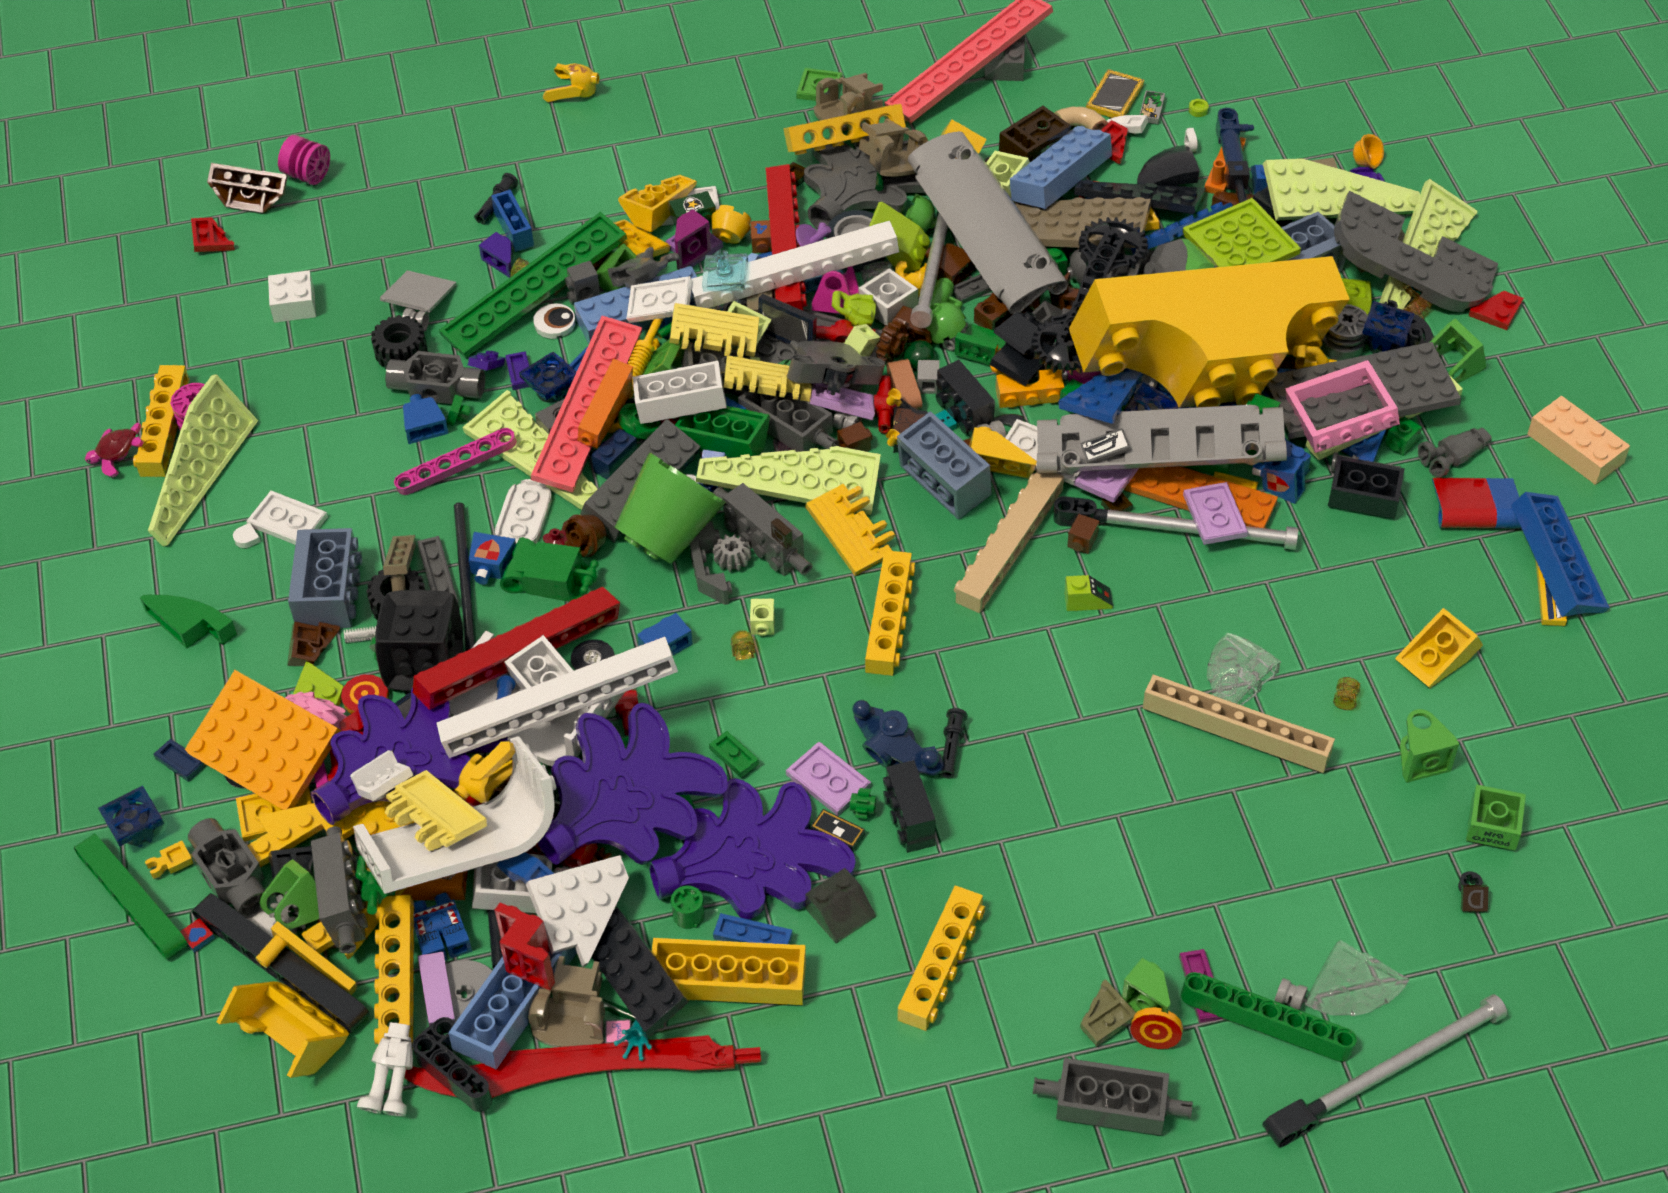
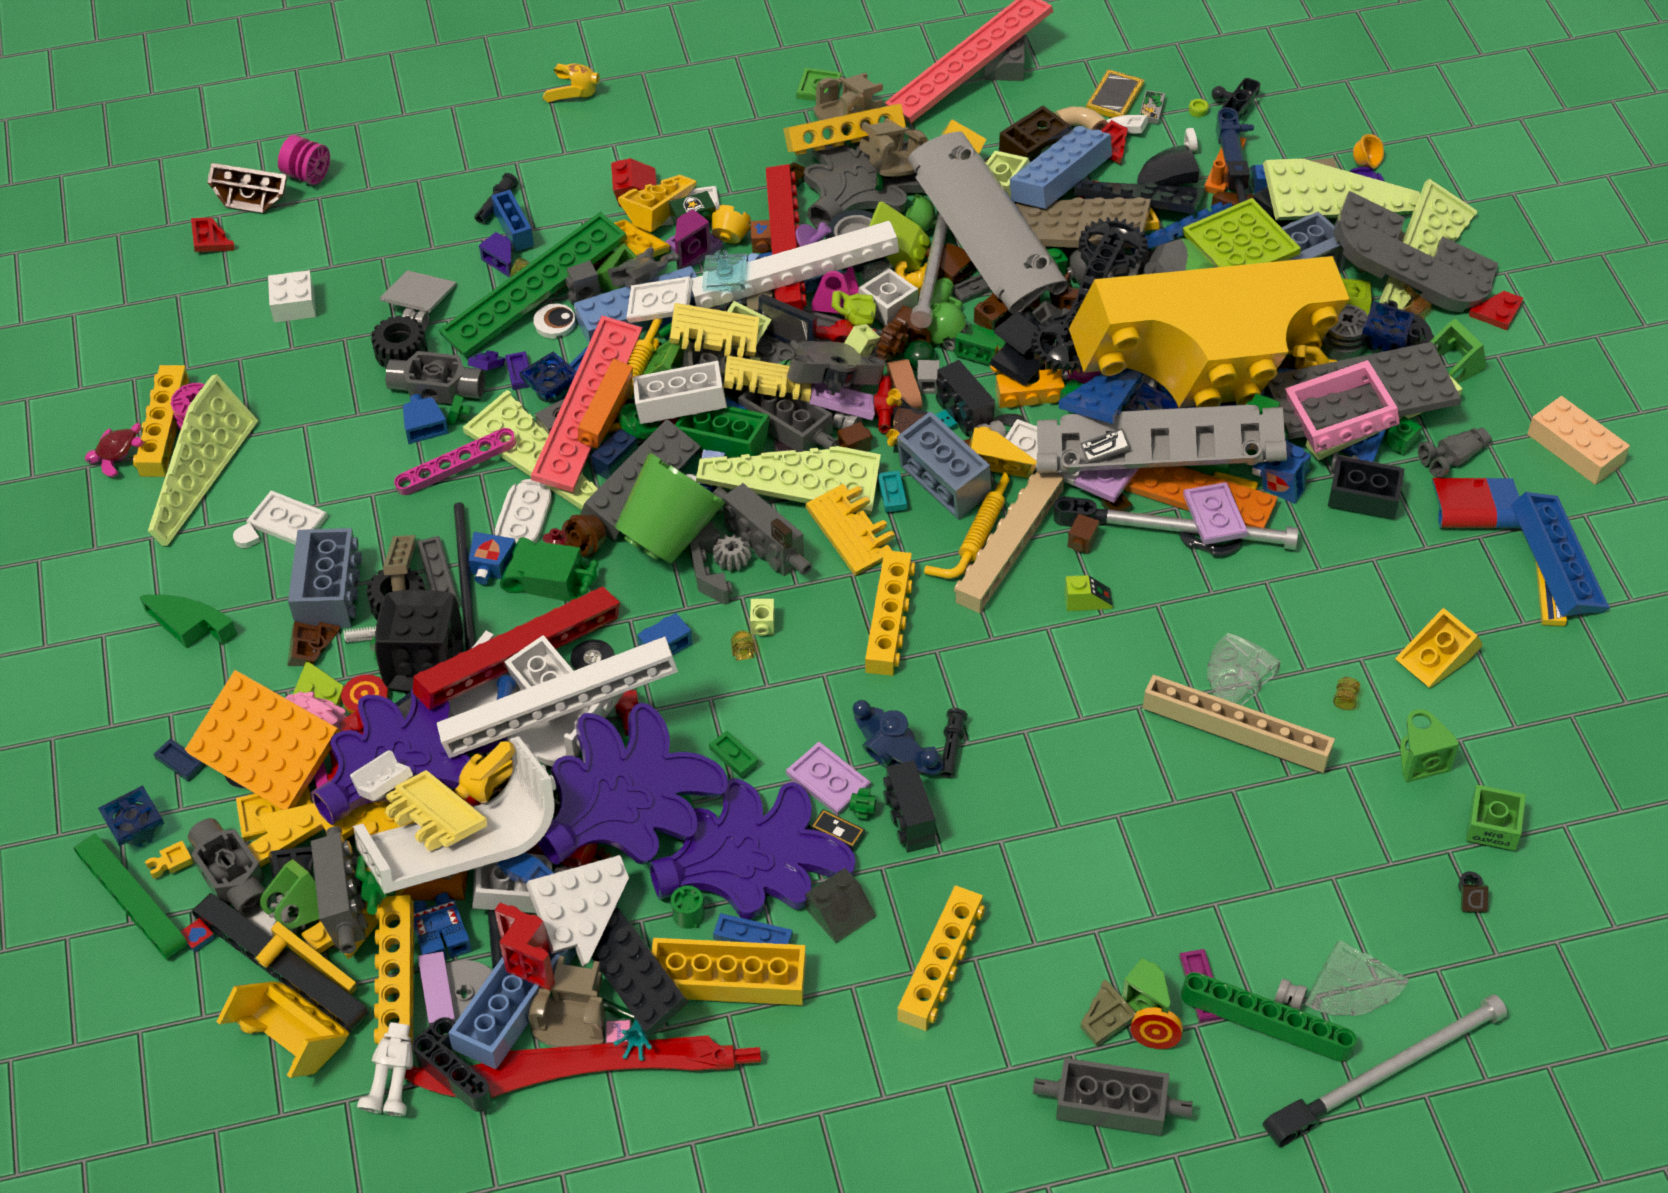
(630, 175): none -> red slope
(892, 491): none -> teal plate
(977, 533): none -> yellow piece
(1216, 550): none -> black piece
(1240, 98): none -> black piece

